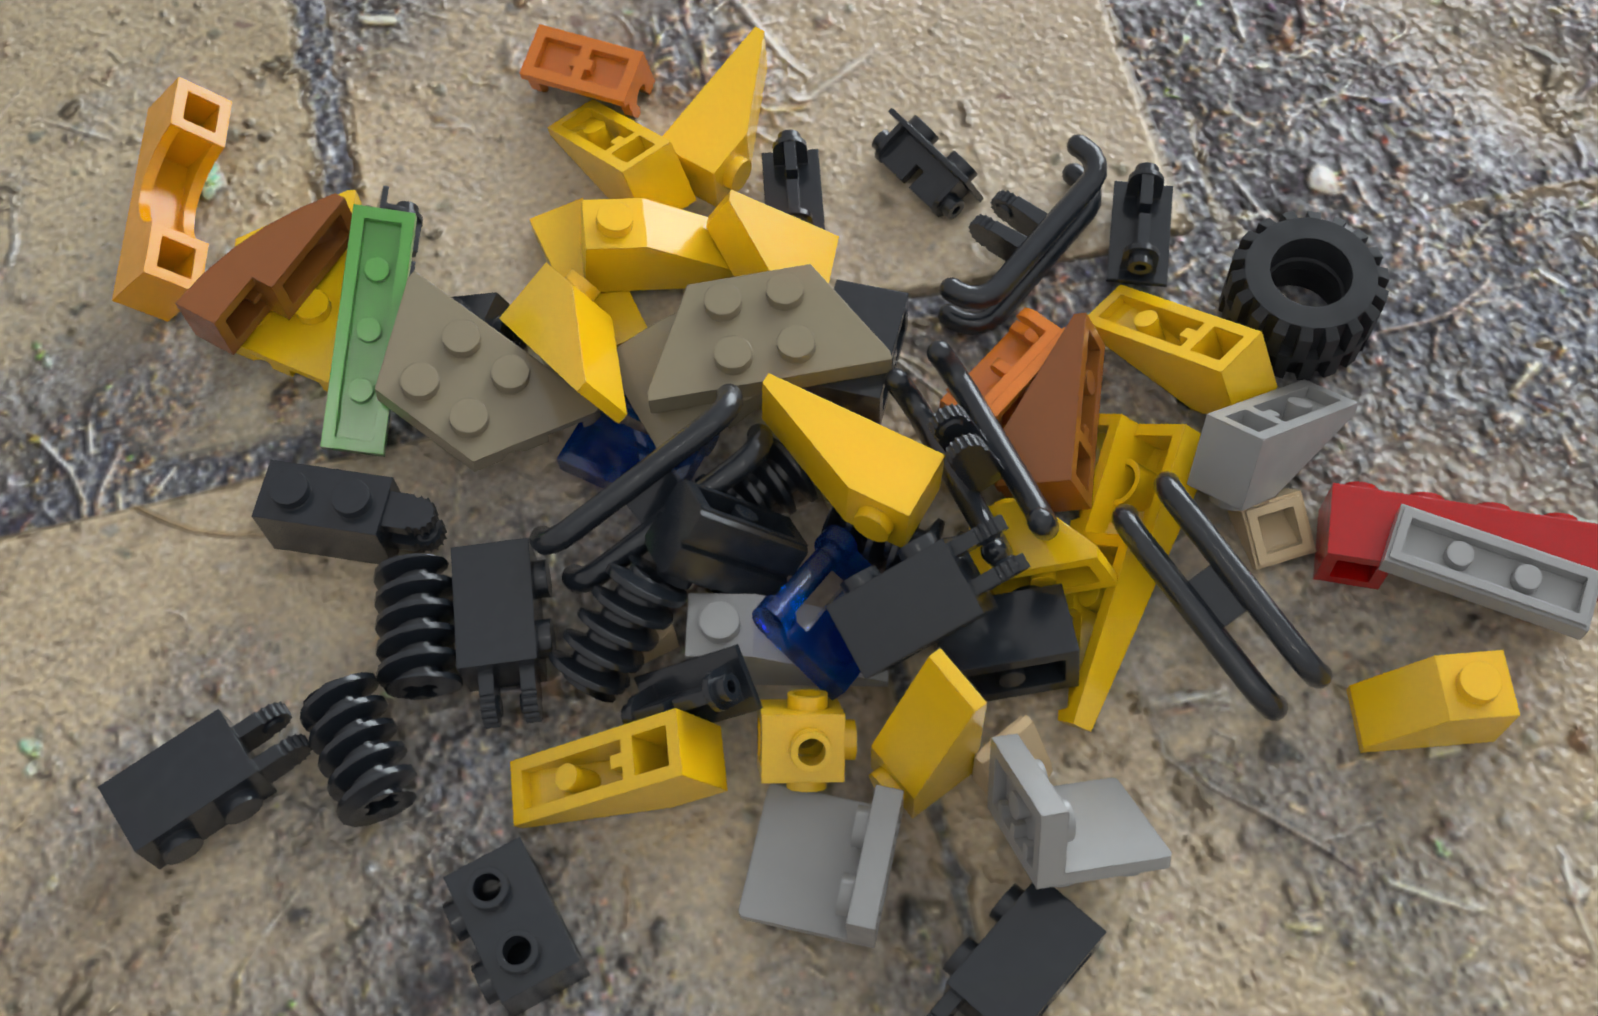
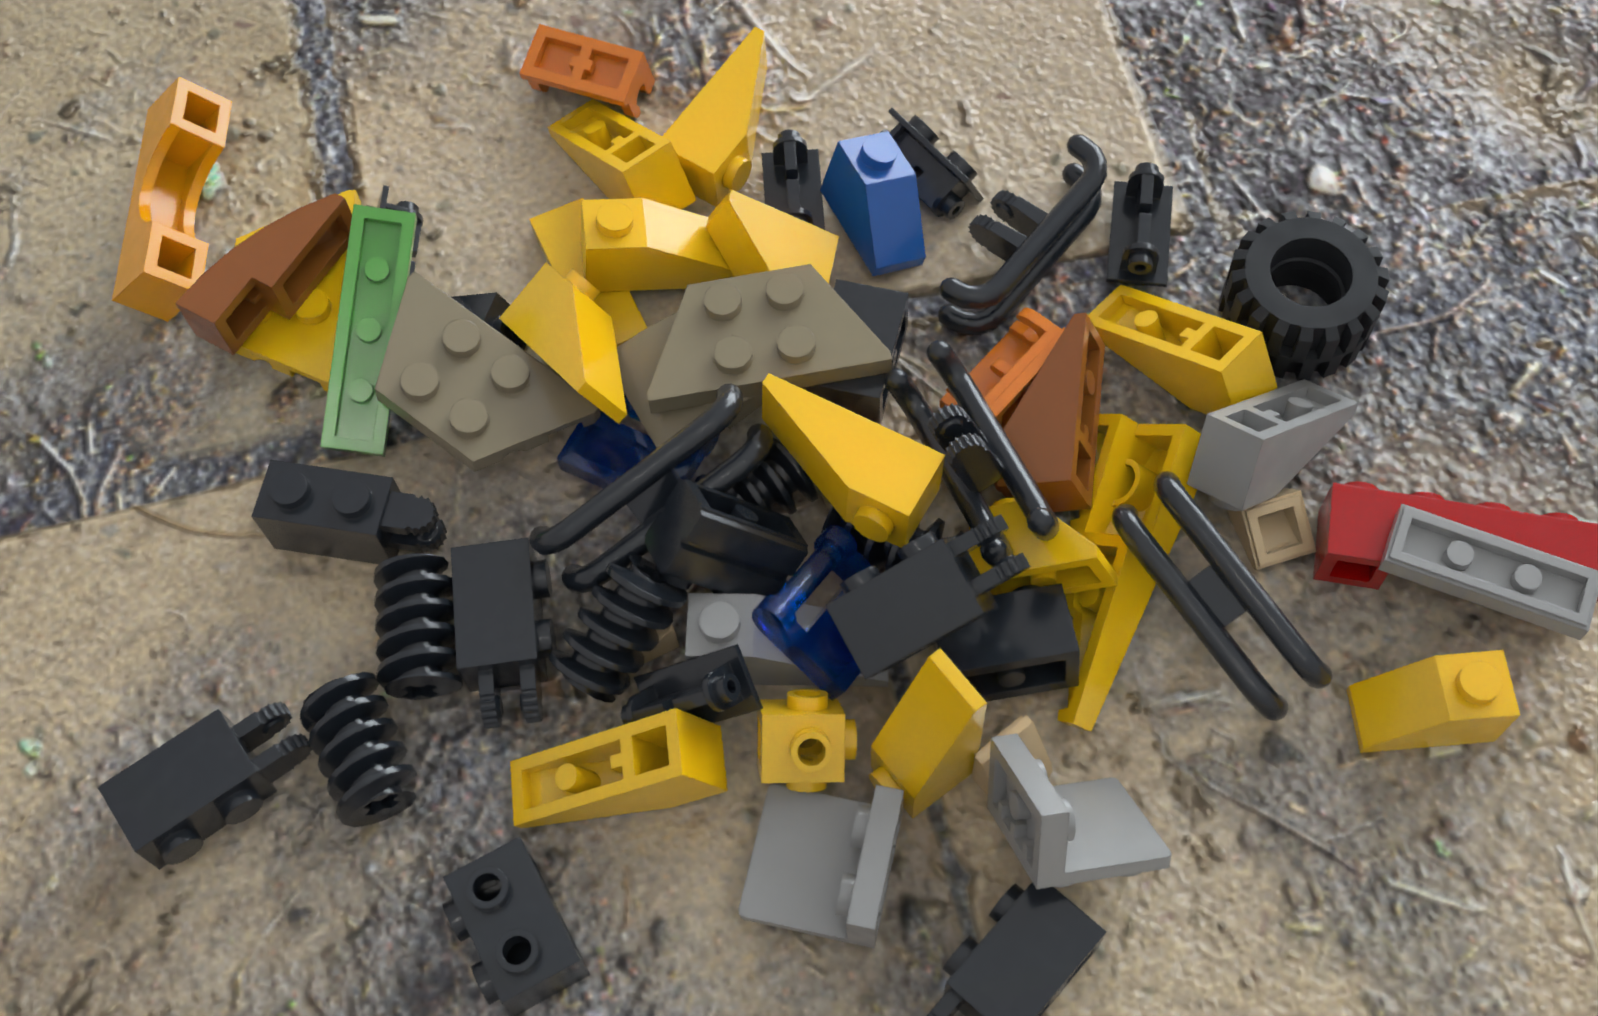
(876, 202): none -> blue slope

